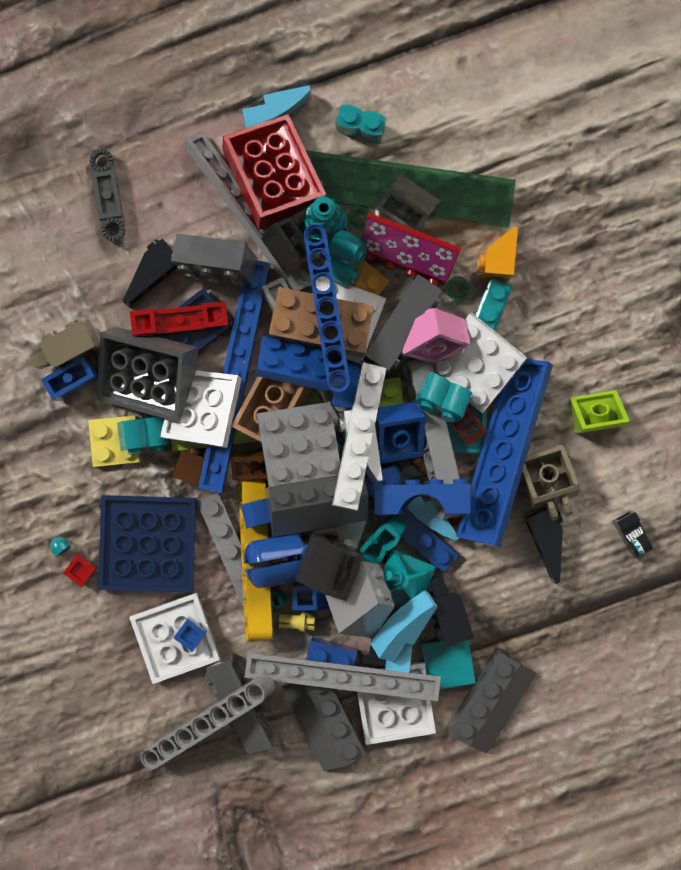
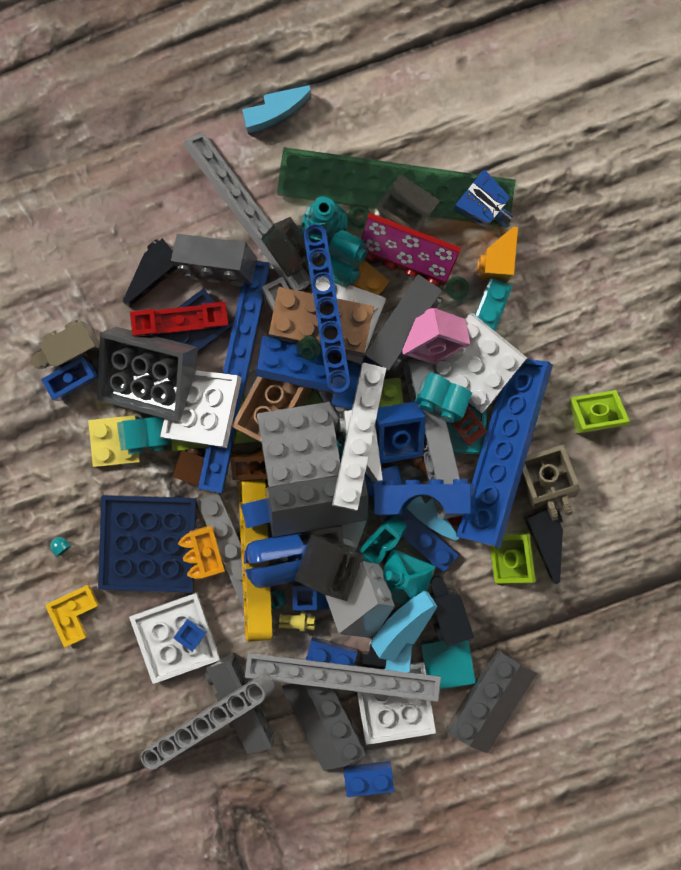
(65, 614): none -> yellow plate
(80, 570): red plate -> none
(107, 195): dark grey plate -> none
(204, 552): none -> light orange plate
(272, 170): red slope -> none
(311, 343): none -> clear green plate
(354, 122): teal brick -> none
(368, 779): none -> blue brick
(484, 202): none -> blue torso
(513, 559): none -> lime slope
(633, 534): black leg -> none

